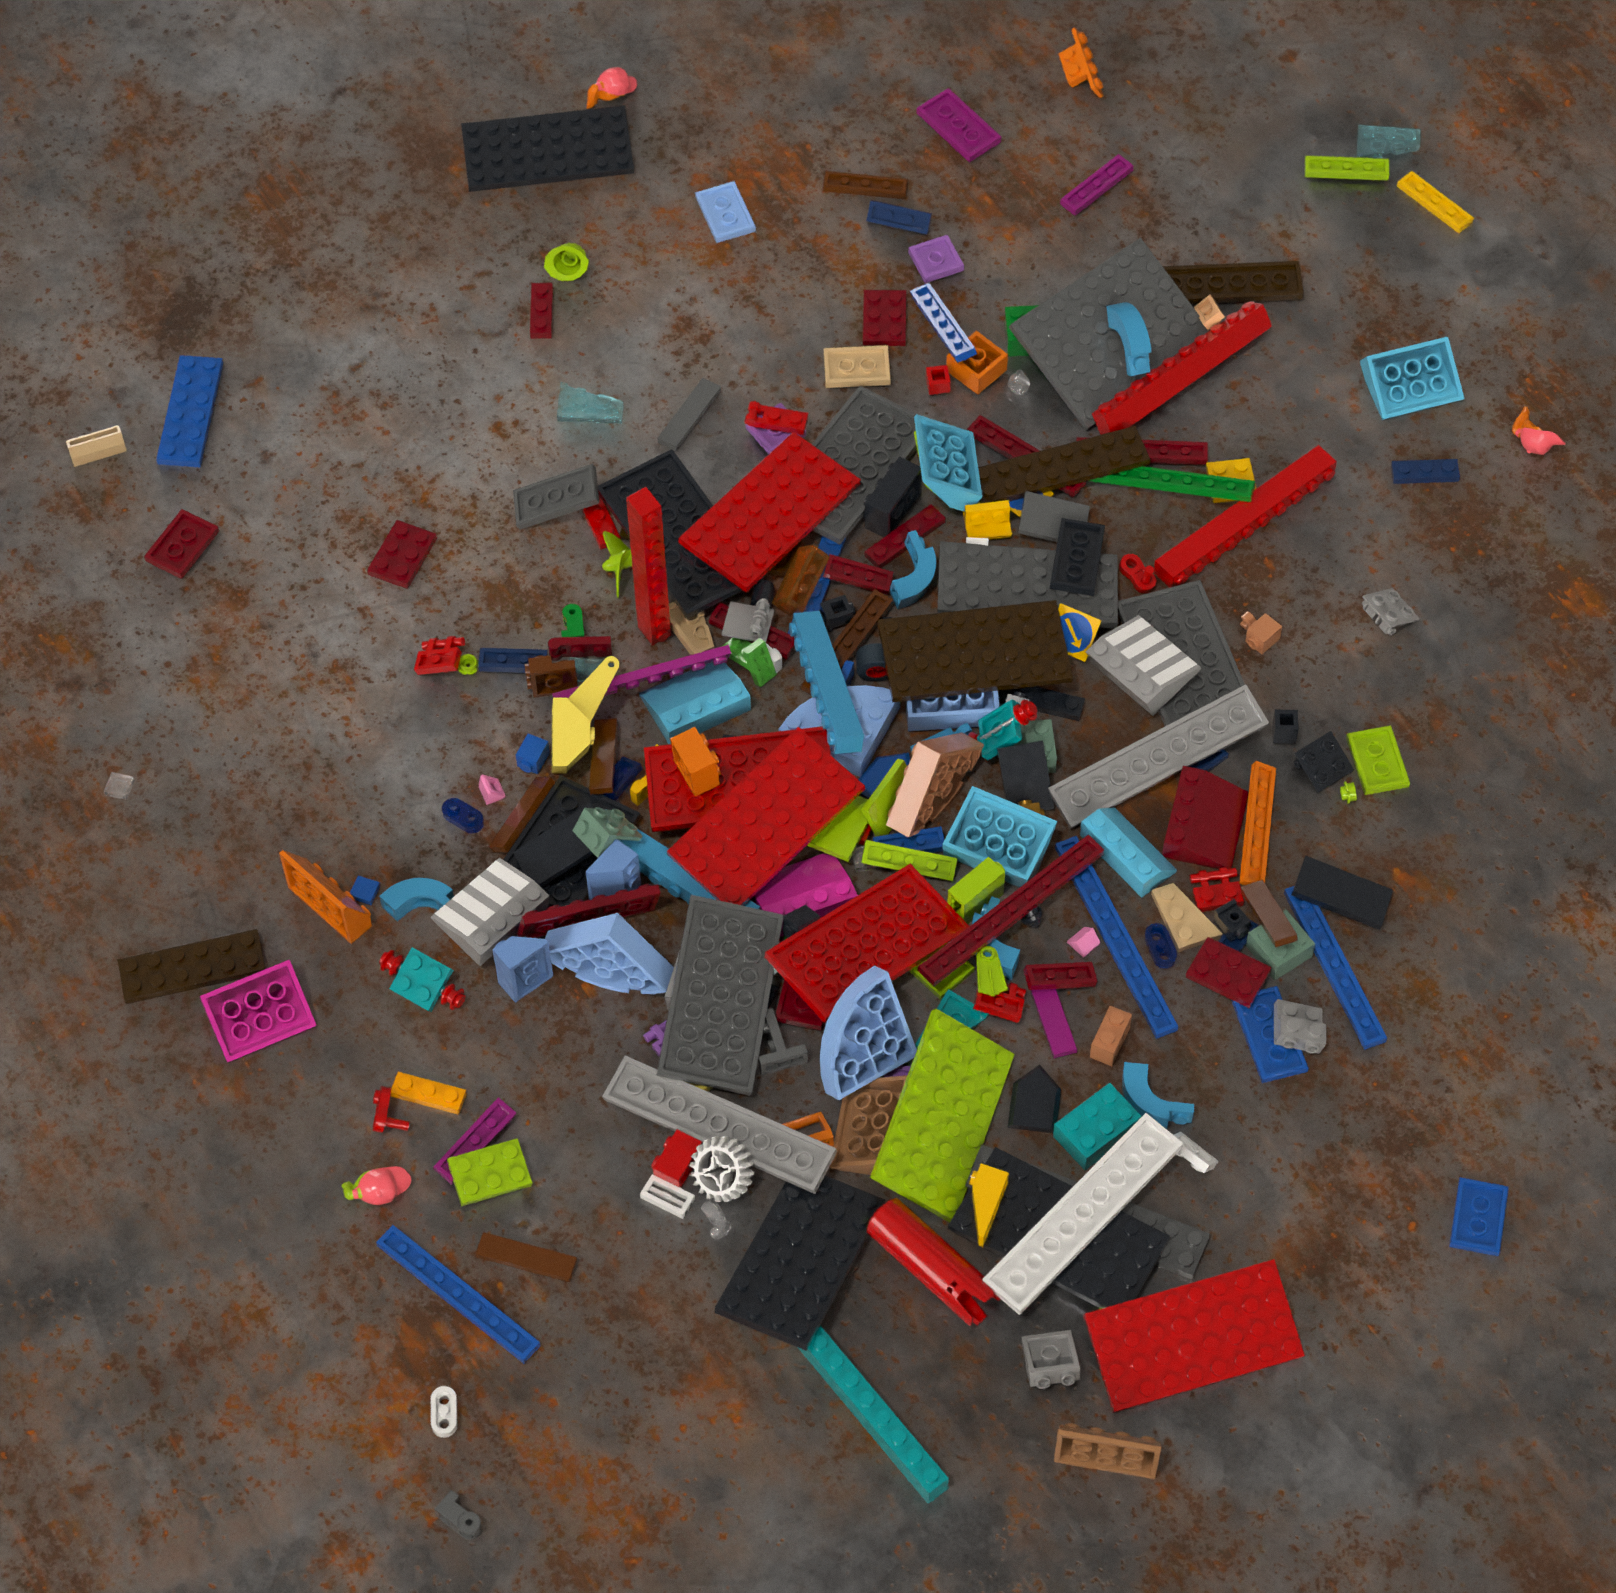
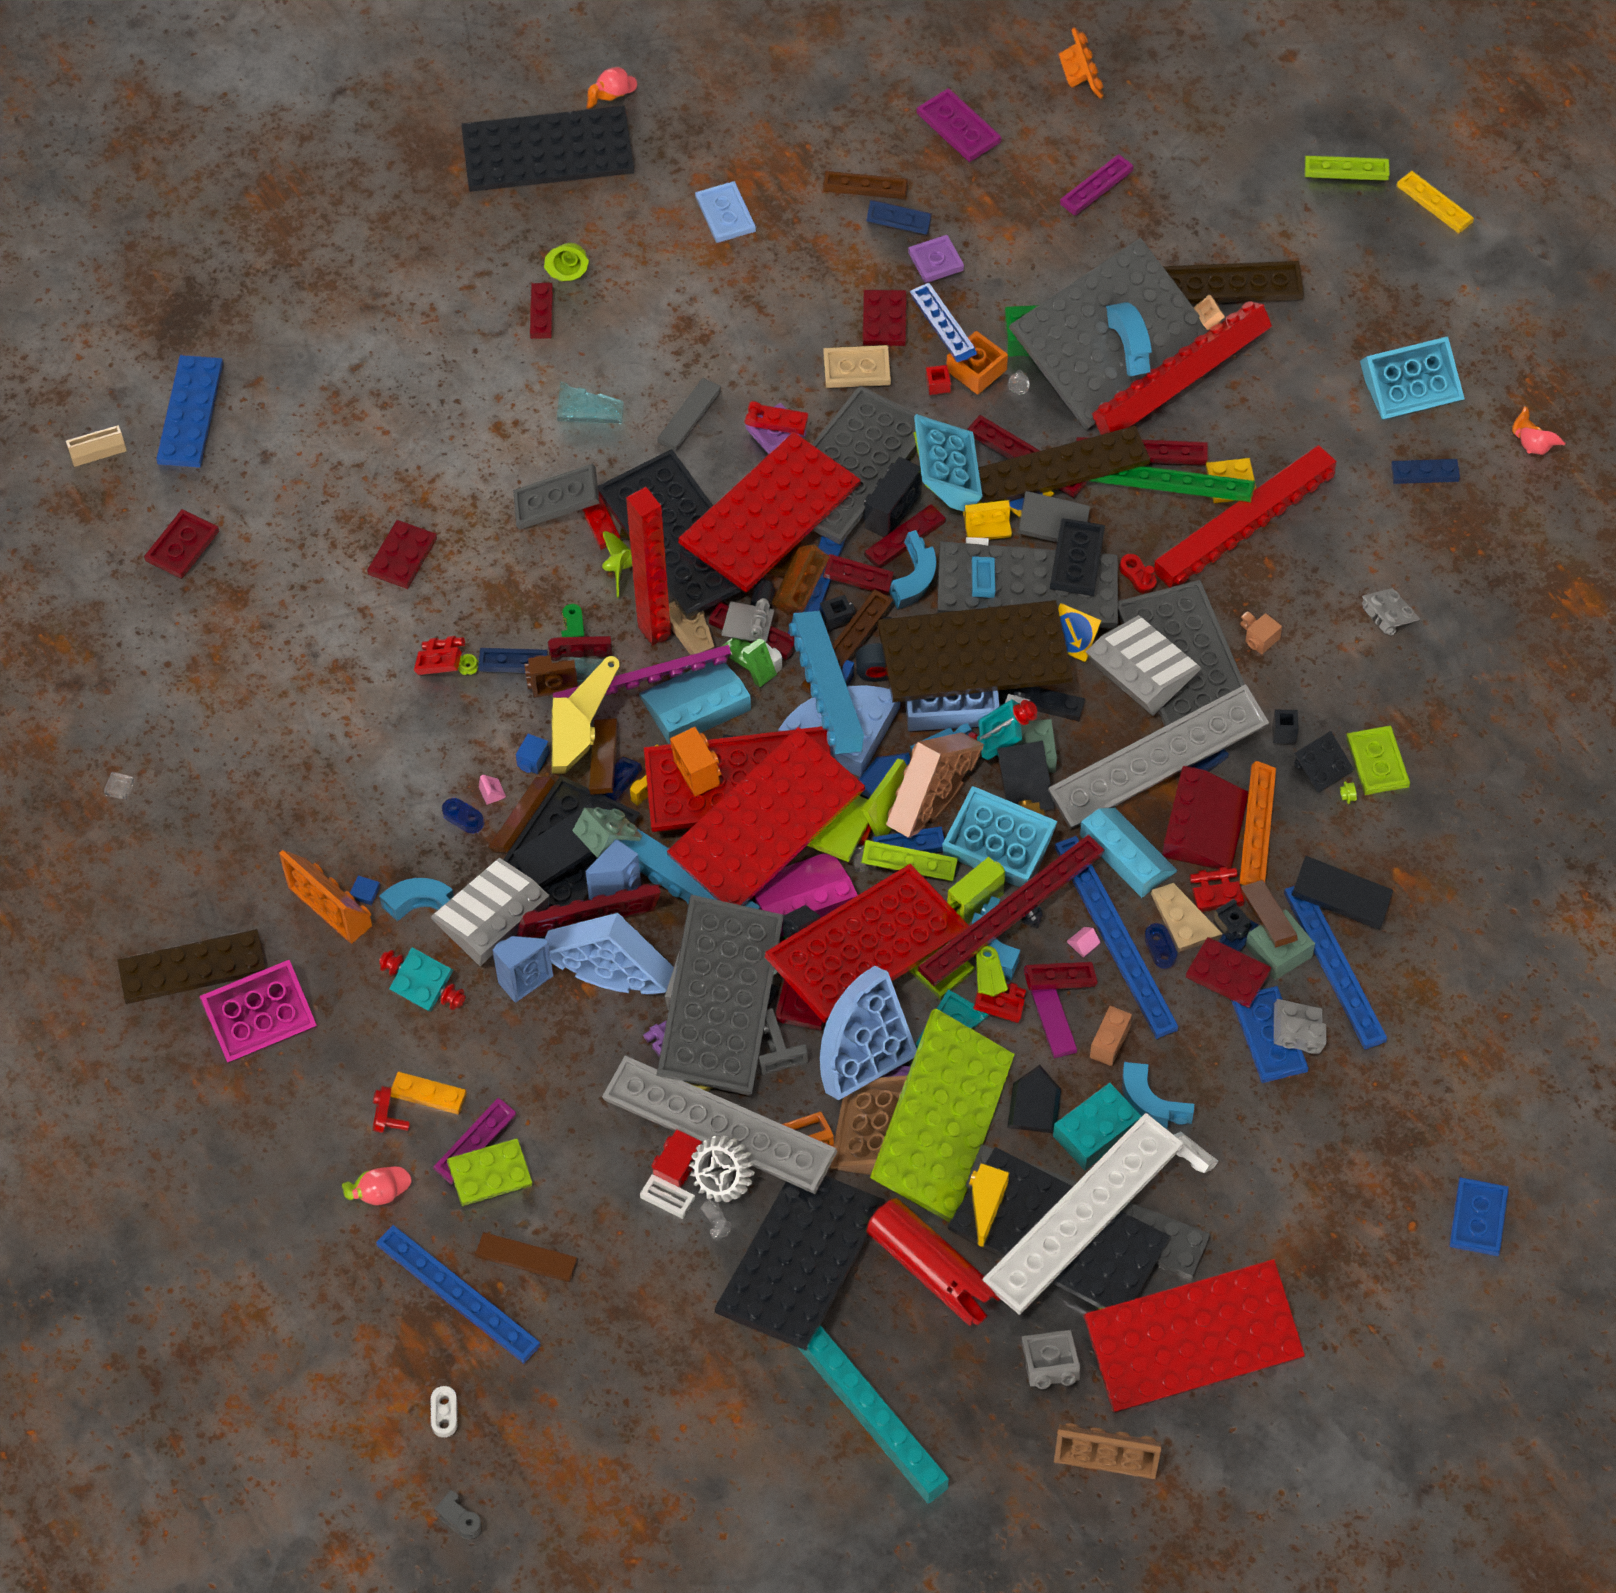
(983, 577): none -> dark azure tile
(1384, 140): clear light blue wing -> none

